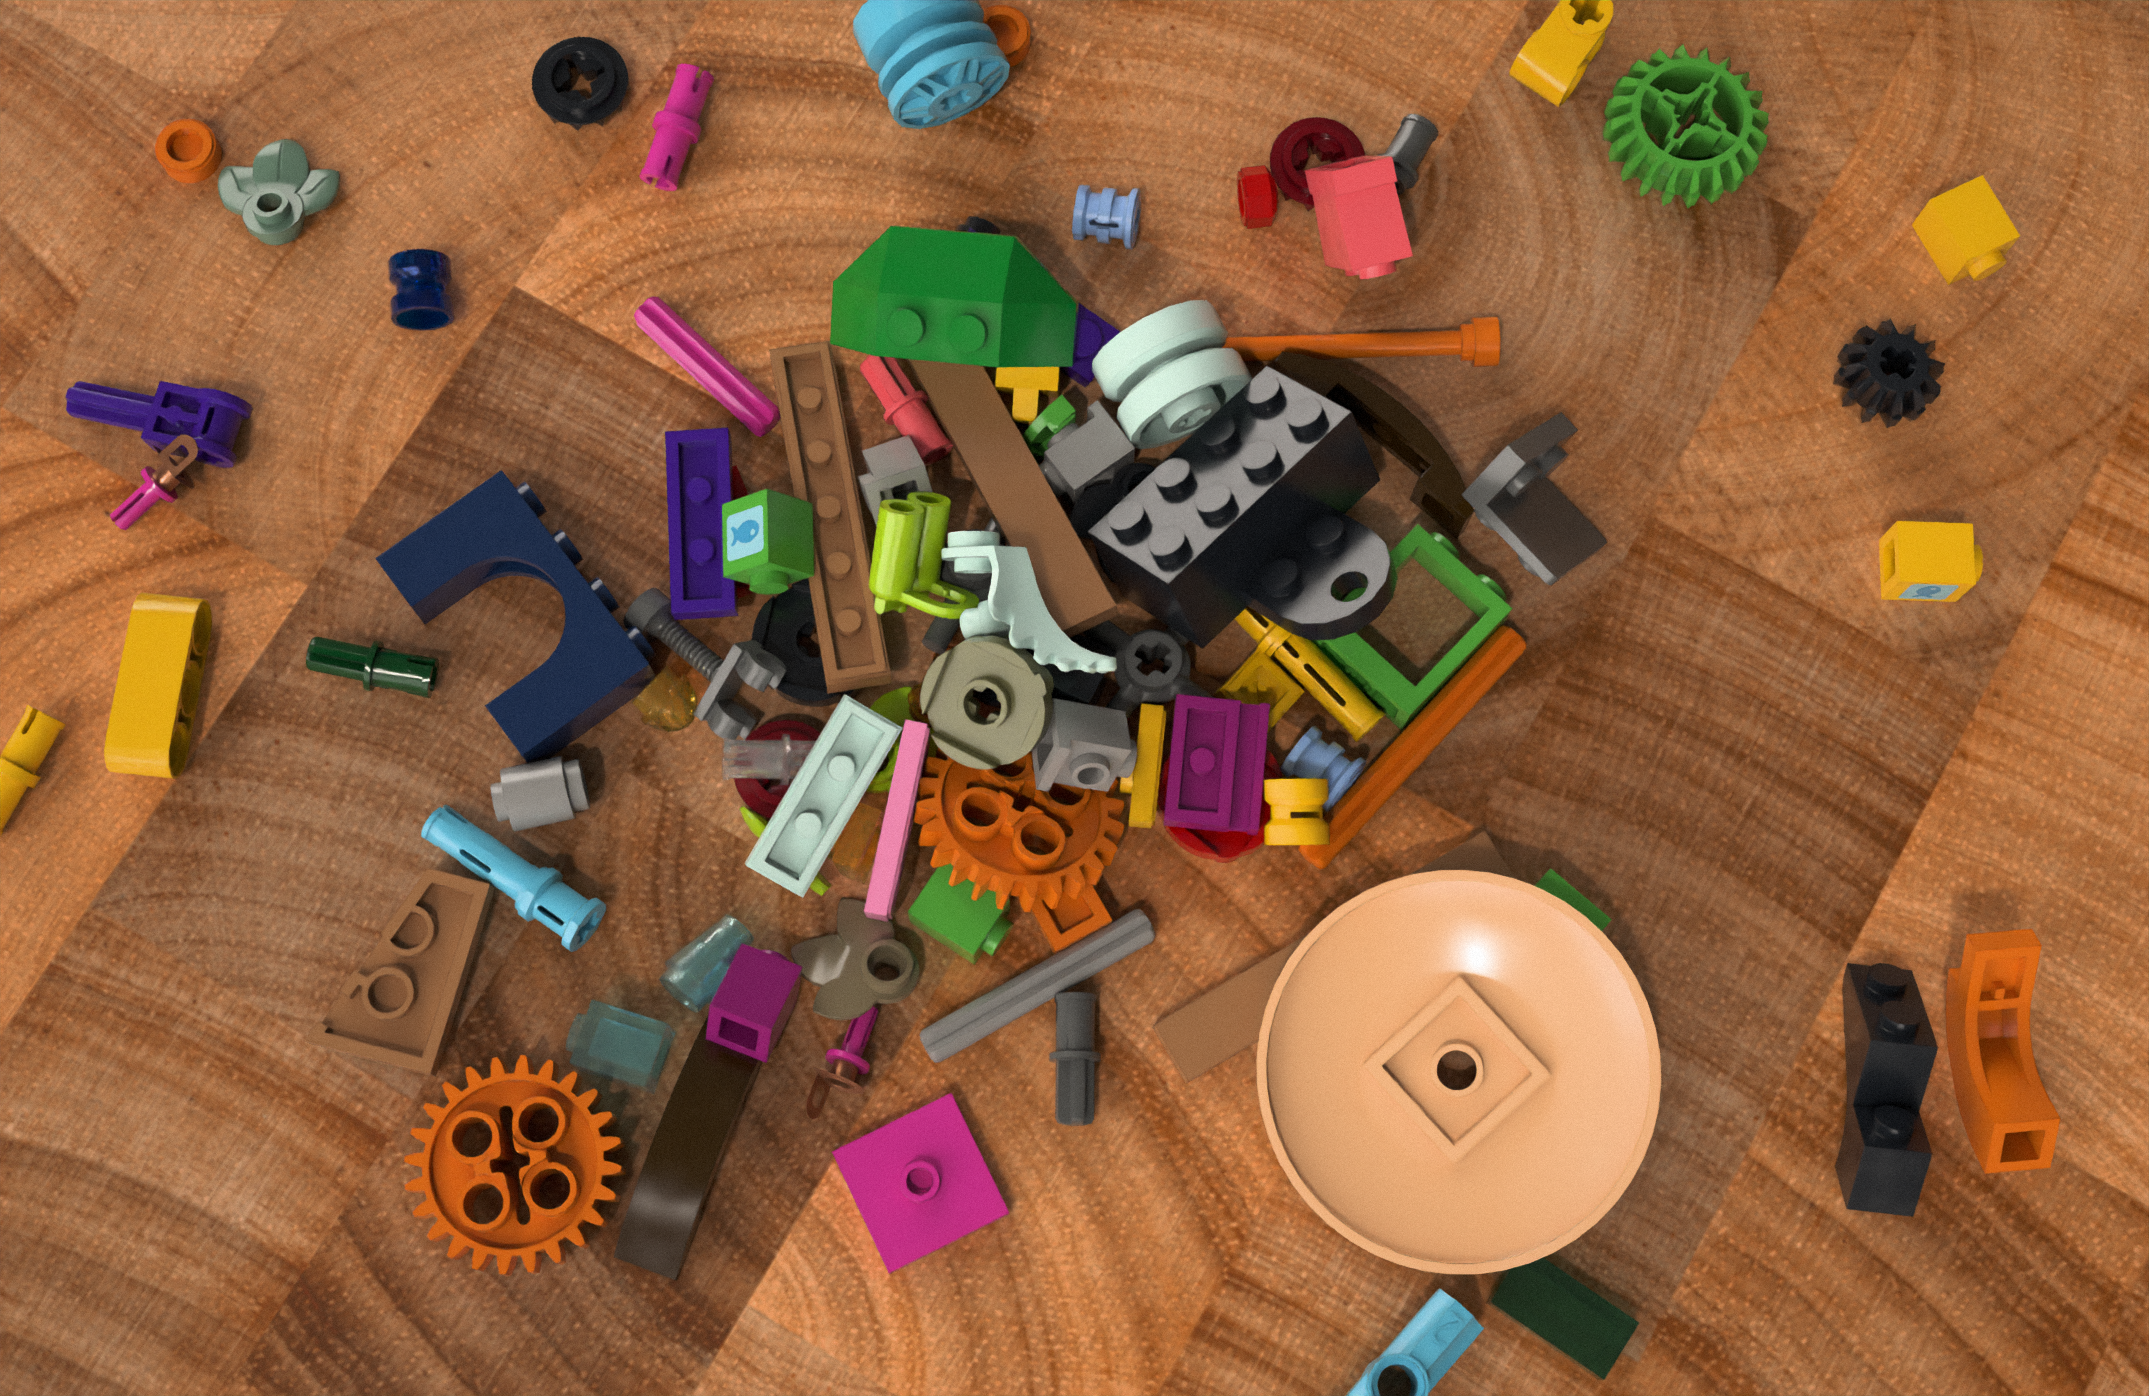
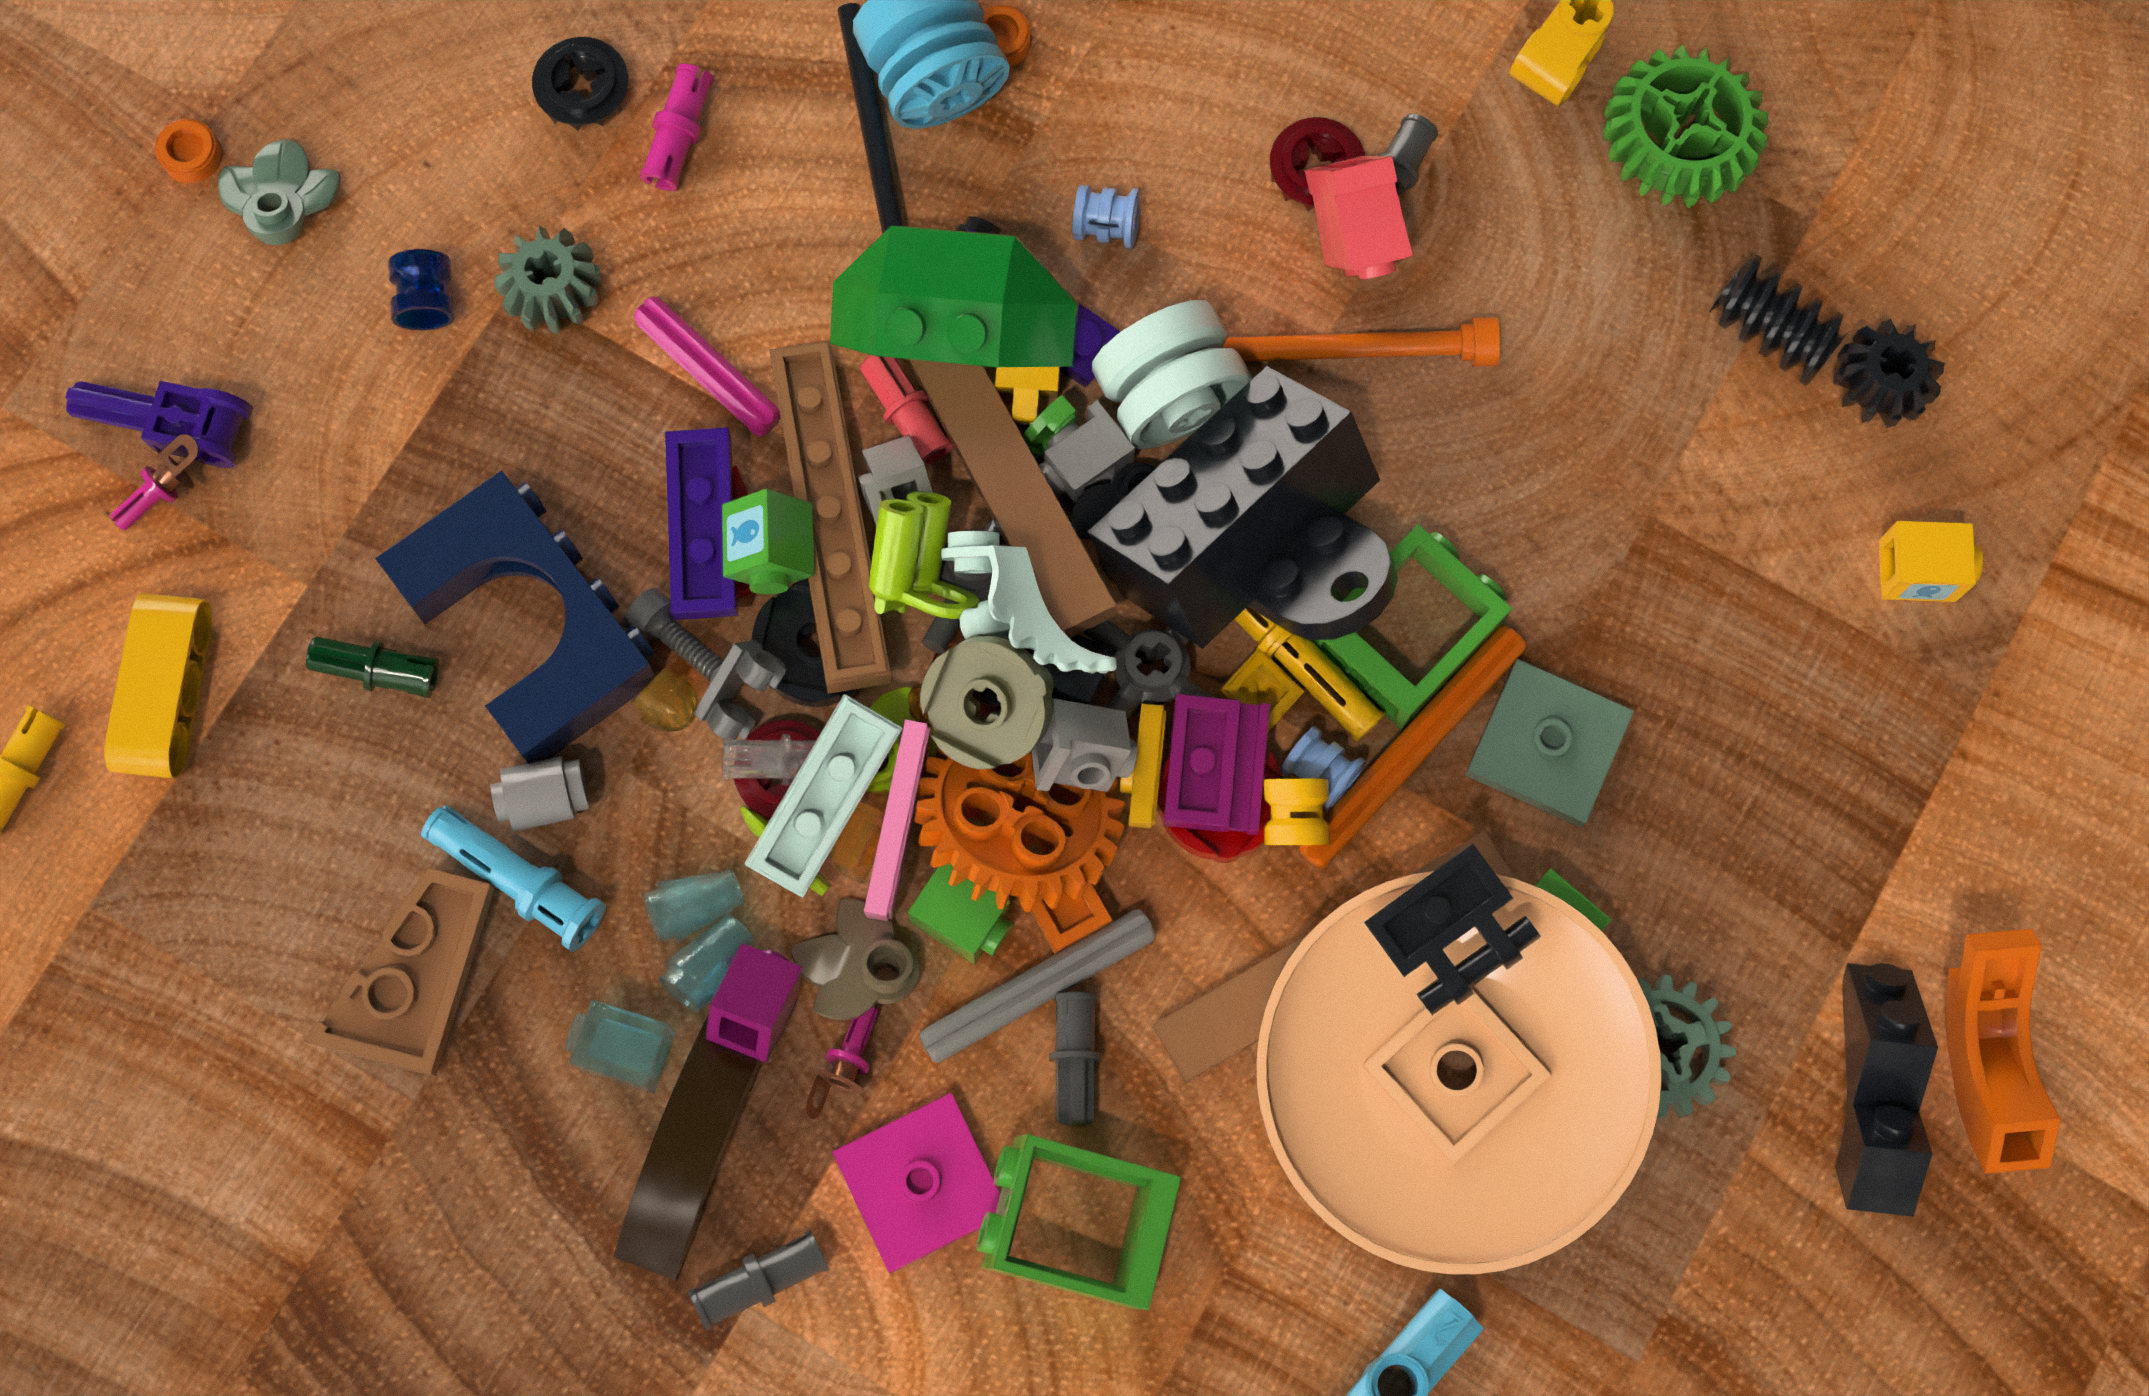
(455, 1180): orange gear -> none
(541, 262): none -> sand green gear
(690, 903): none -> clear light blue cone
(758, 1280): none -> dark grey pin
(871, 124): none -> black piece
(1143, 1237): none -> bright green window
(1257, 197): red tile -> none
(1393, 427): dark brown slope -> none
(1441, 911): none -> black plate
(1529, 510): dark grey bracket -> none
(1549, 743): none -> sand green plate
(1564, 1315): clear green tile -> none
(1685, 1039): none -> sand green gear
(1779, 319): none -> black piece
(1966, 231): yellow brick -> none

